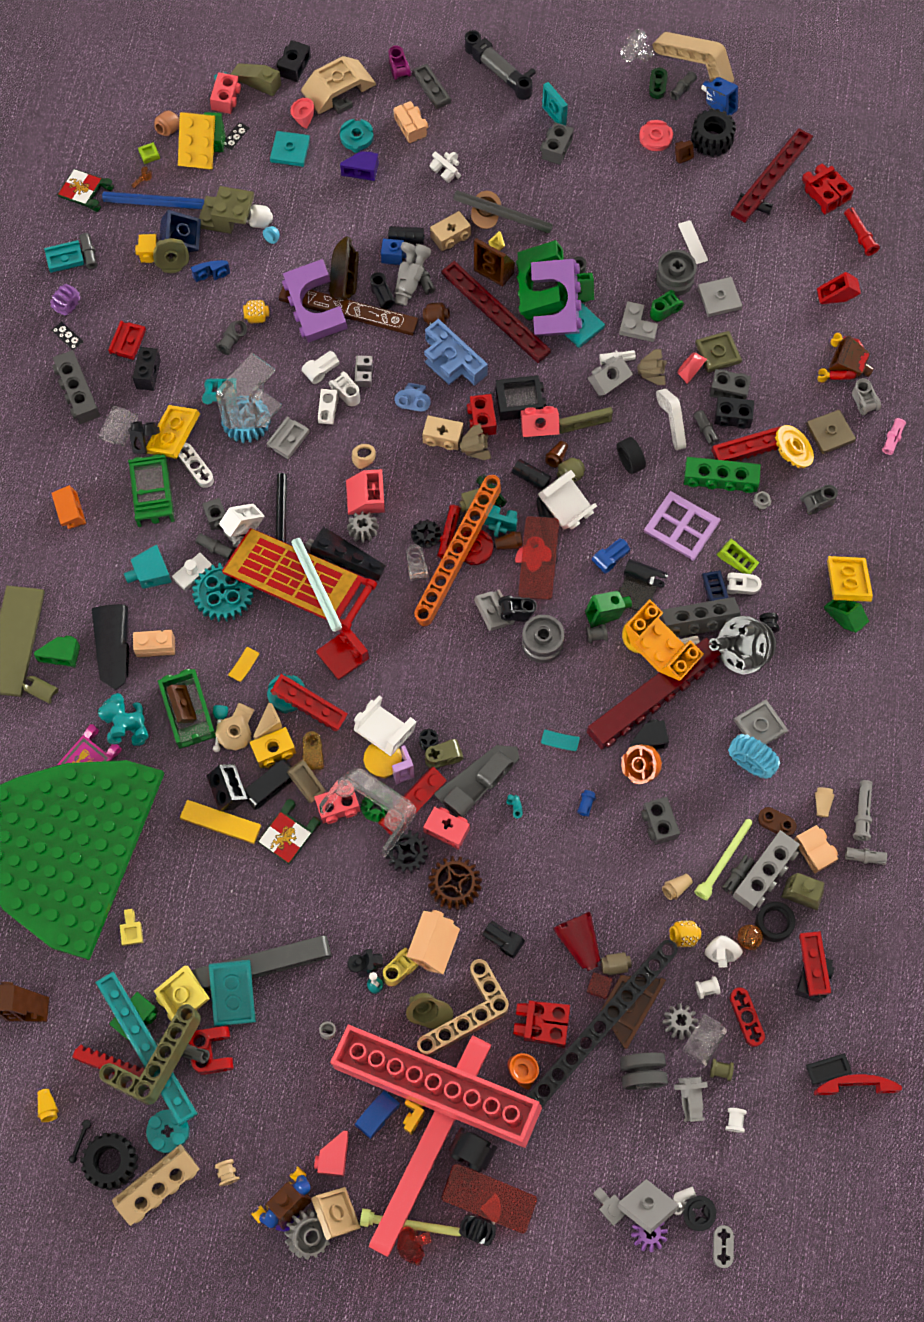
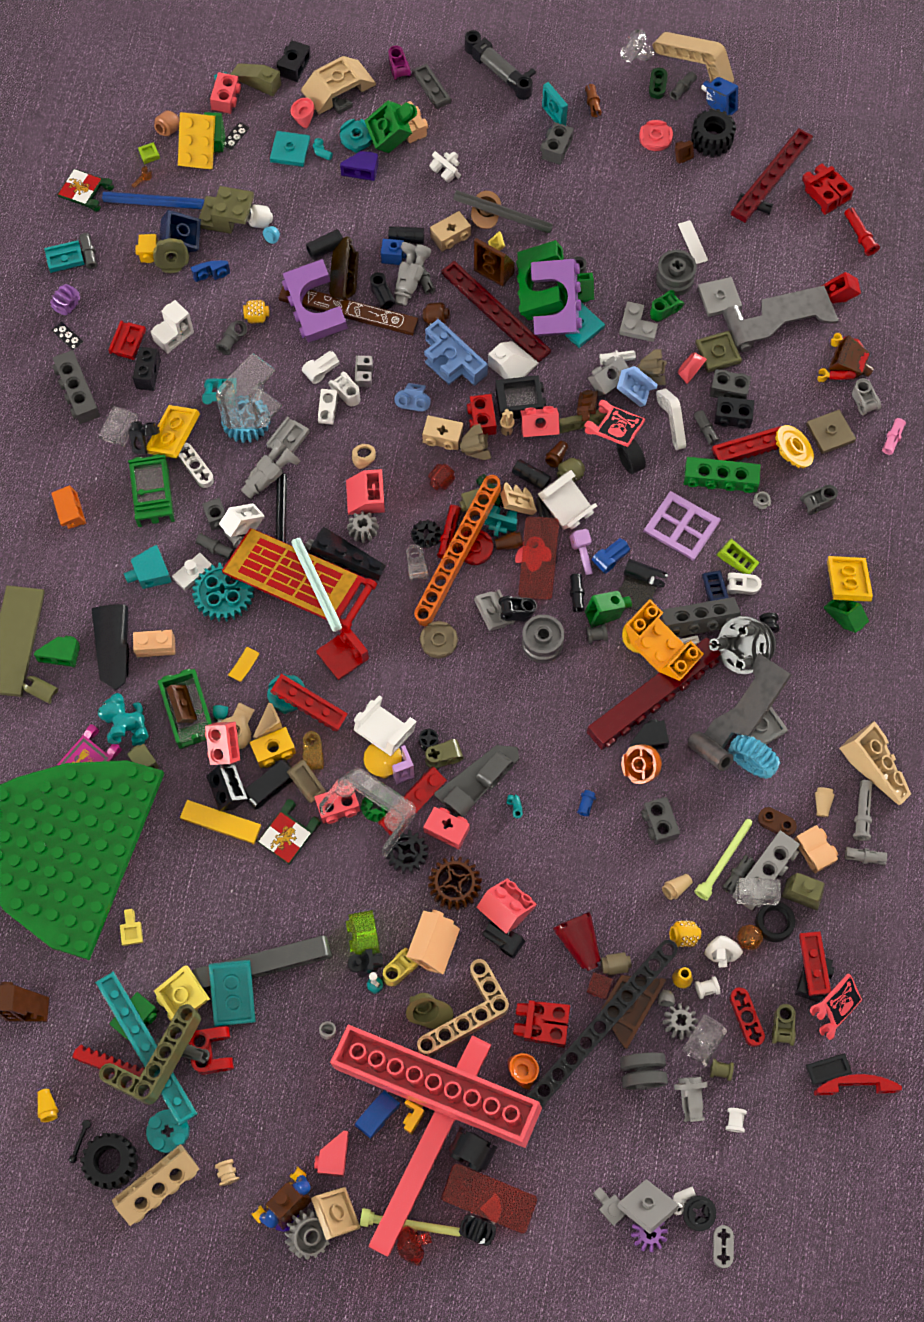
(141, 755): none -> olive brick
(174, 328): none -> white brick
(226, 742): none -> coral brick
(267, 470): none -> light grey piece
(320, 151): none -> teal arm
(324, 244): none -> black pin
(363, 932): none -> clear neon green brick
(390, 125): none -> green brick
(438, 639): none -> dark tan tile
(441, 477): none -> clear red head
(506, 905): none -> coral slope
(507, 422): none -> tan axle
(510, 360): none -> white slope
(518, 500): none -> tan plate
(560, 740): teal sticker -> none
(577, 592): none -> black pin
(580, 540): none -> lavender piece
(587, 404): none -> reddish brown hinge
(593, 100): none -> dark orange pin
(617, 425): none -> flag
(635, 385): none -> light blue bracket
(666, 998): none -> light grey hinge
(680, 981): none -> yellow cone
(745, 717): none -> flat silver door
(758, 891): none -> clear brick
(776, 312): none -> flat silver door
(784, 1027): none -> olive piece
(837, 1005): none -> coral flag
(871, 757): none -> tan wedge

